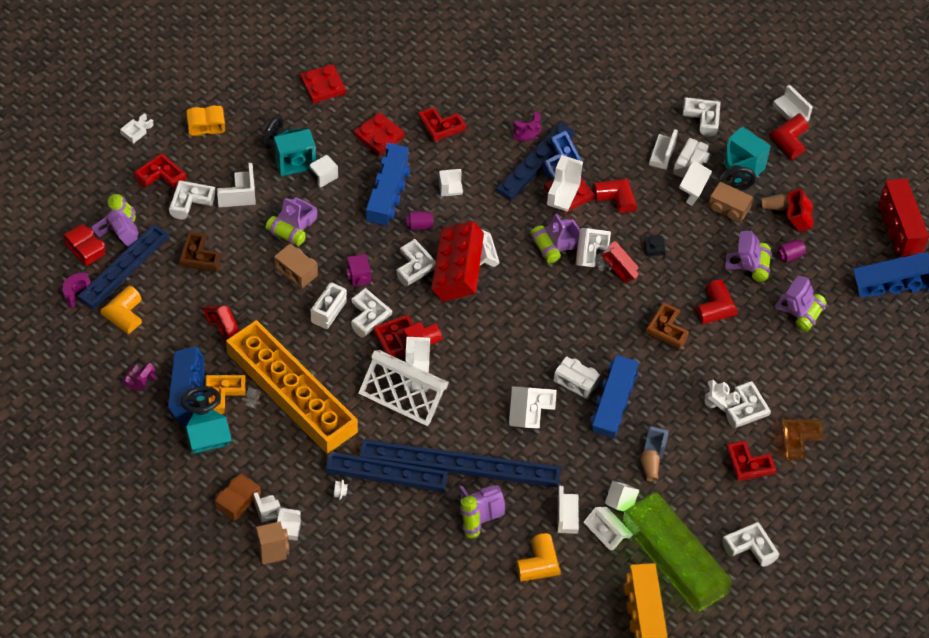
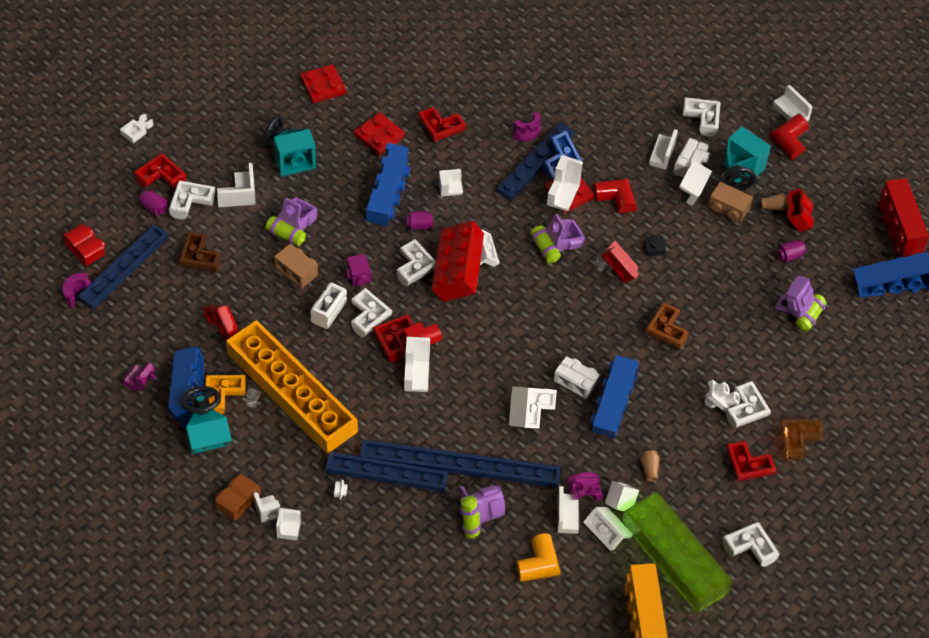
(120, 218): medium lavender piece -> none
(120, 307): light orange brick -> none
(153, 202): none -> magenta brick
(205, 120): light orange brick -> none
(272, 542): medium nougat brick -> none
(325, 170): white panel -> none
(405, 370): white fence -> none
(585, 484): none -> magenta piece
(588, 243): white brick -> none
(656, 440): sand blue panel -> none
(720, 305): red brick -> none
(753, 256): medium lavender piece -> none

